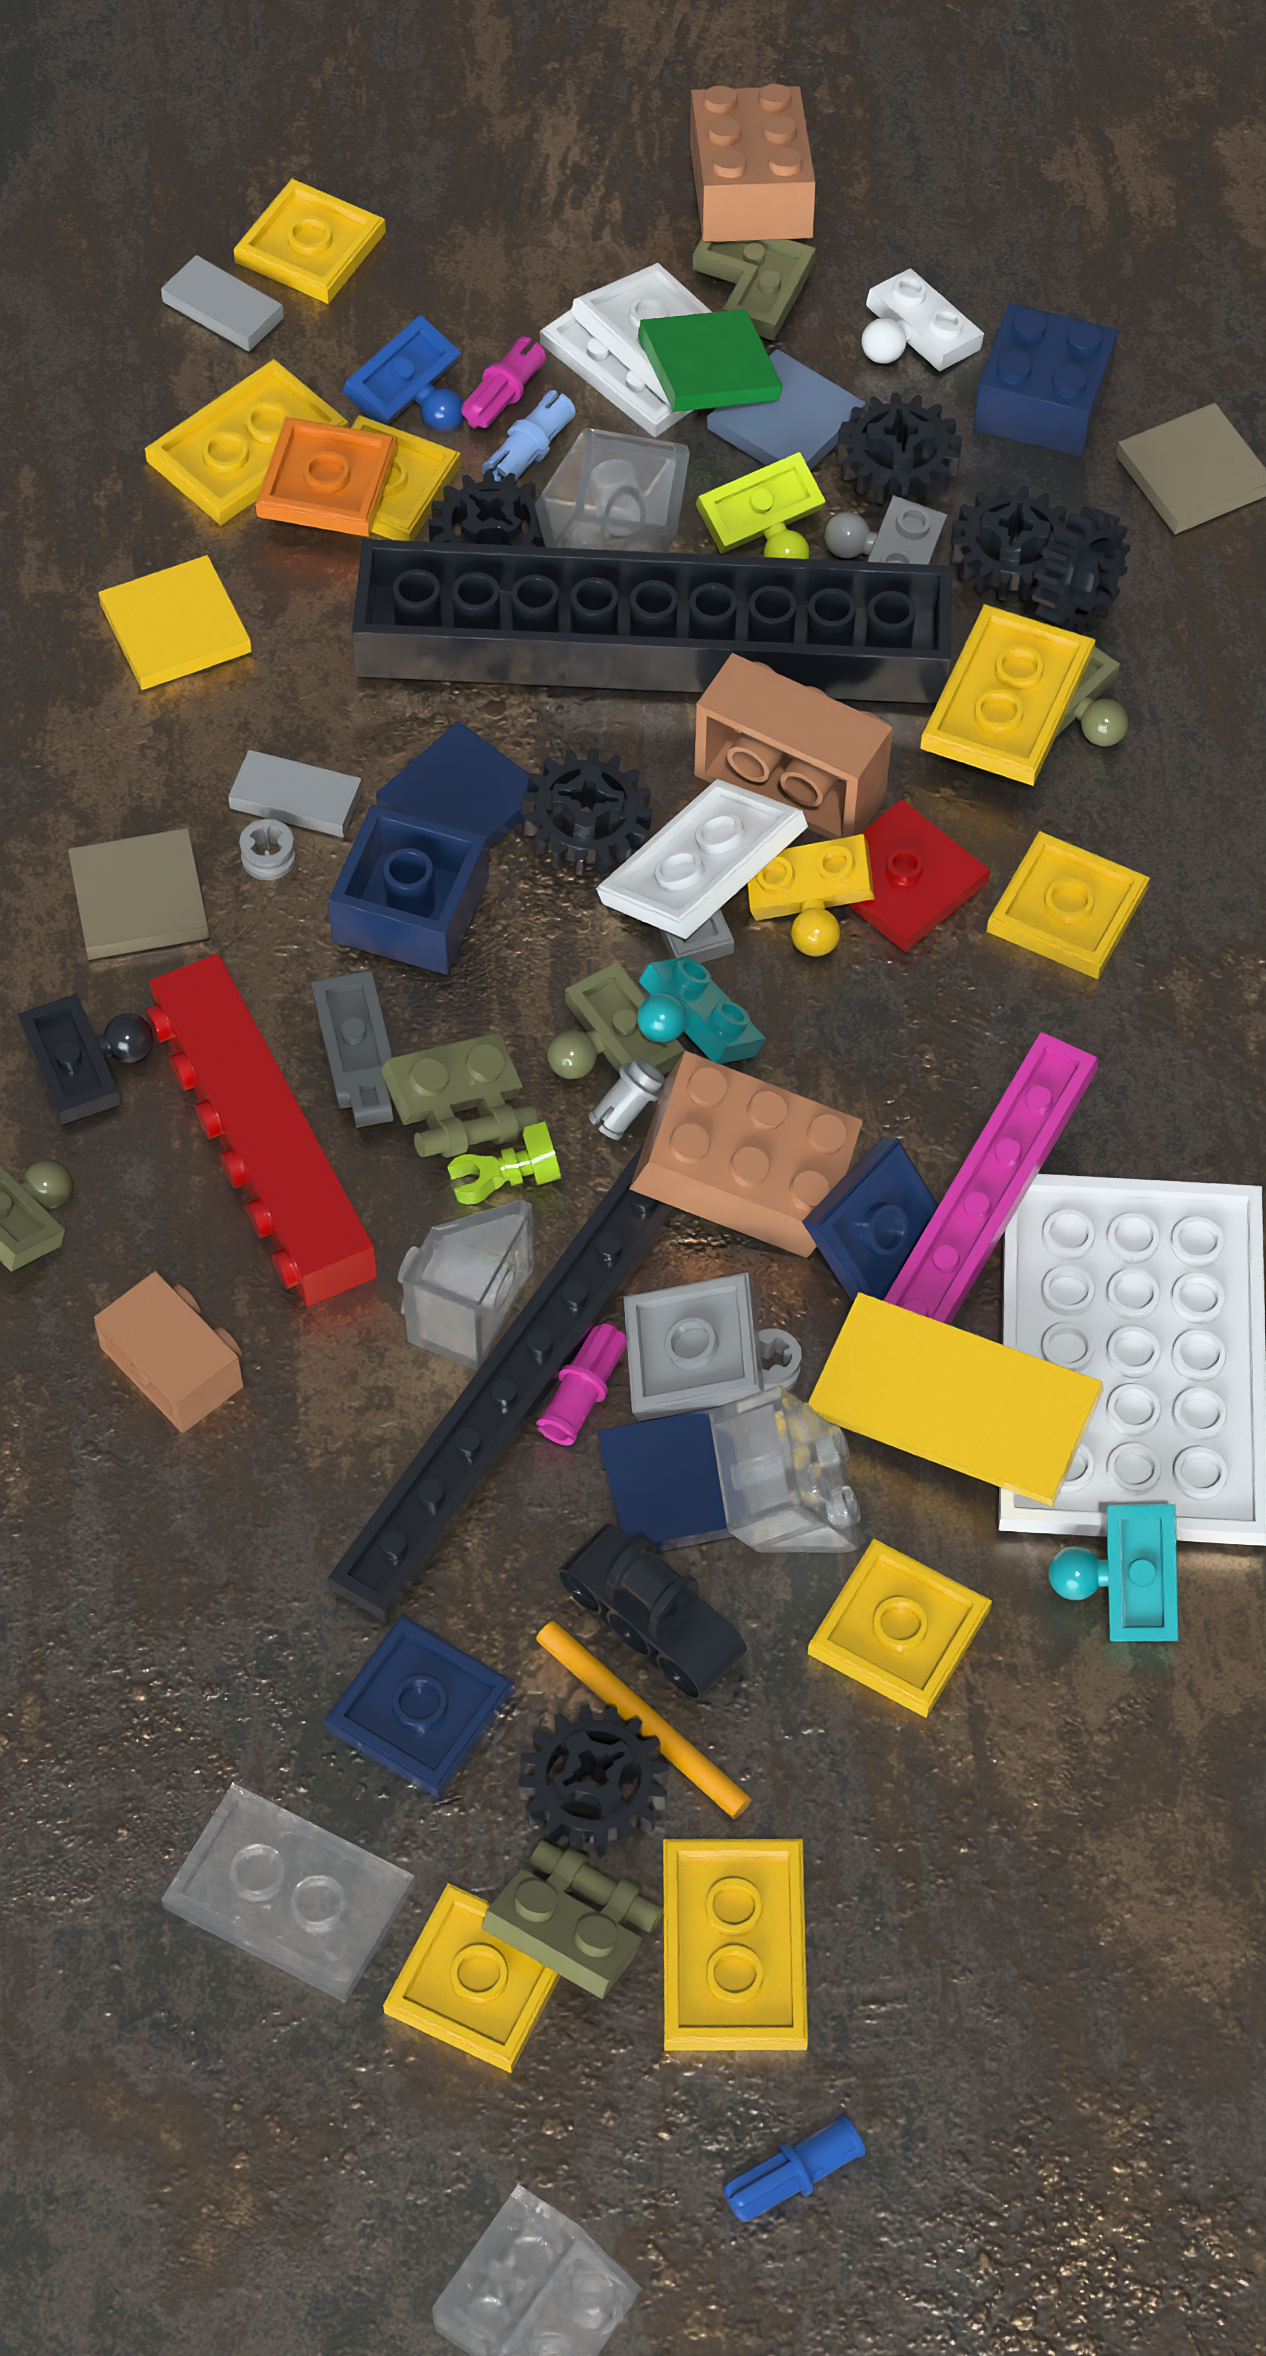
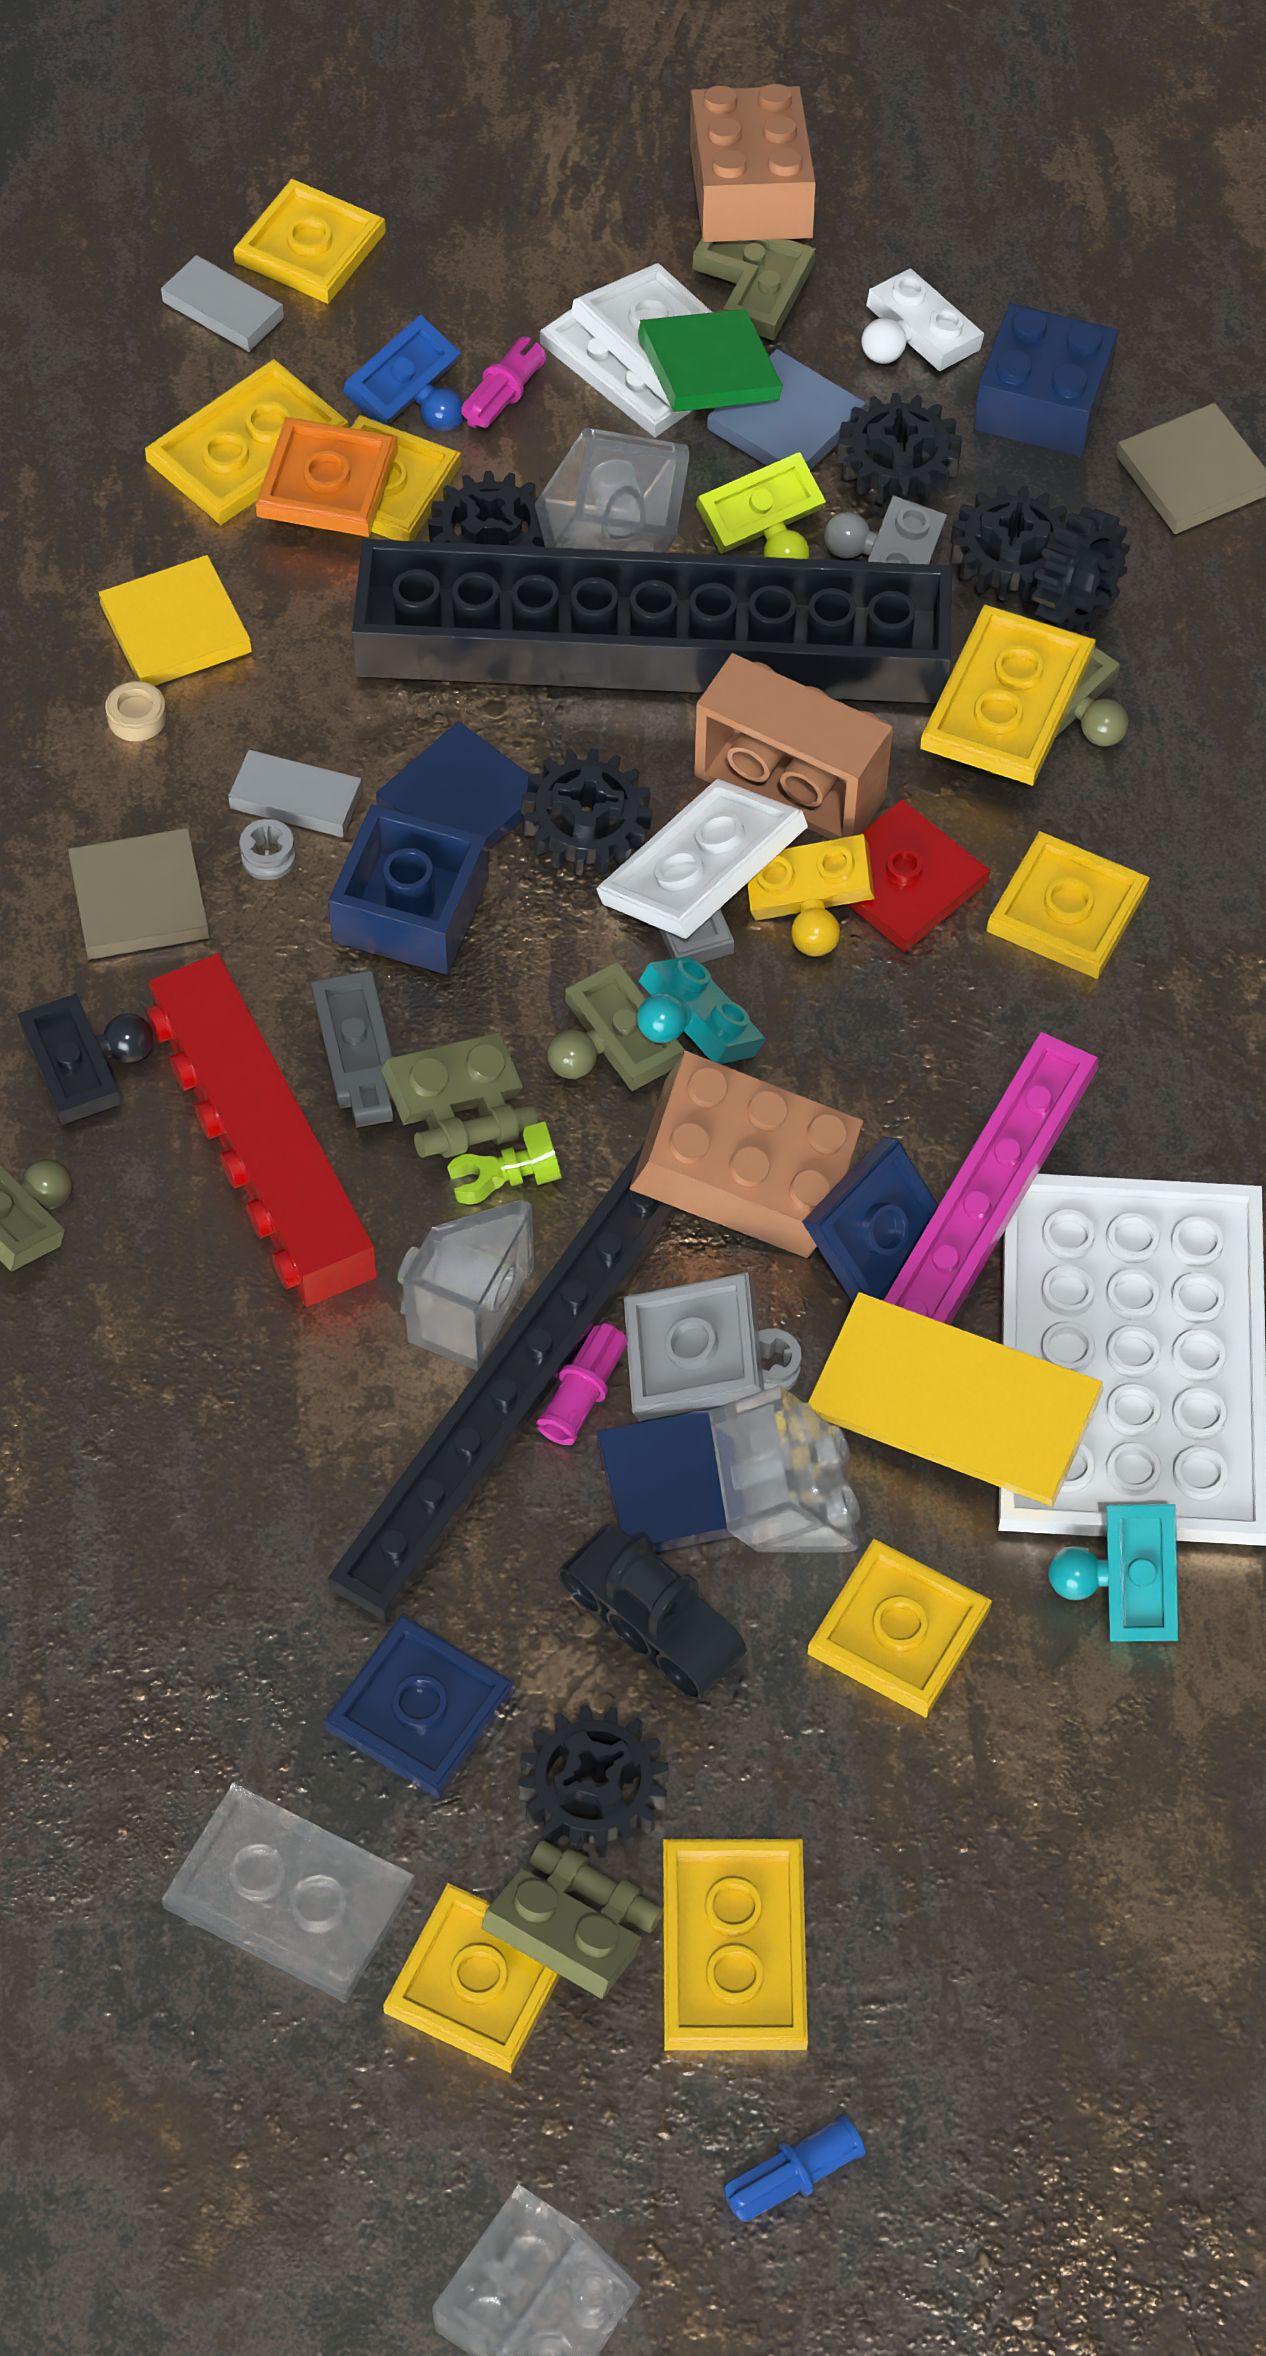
(136, 711): none -> tan tile
(170, 1350): nougat brick -> none
(531, 437): light blue pin -> none
(627, 1097): light grey pin -> none
(631, 1706): light orange bar -> none

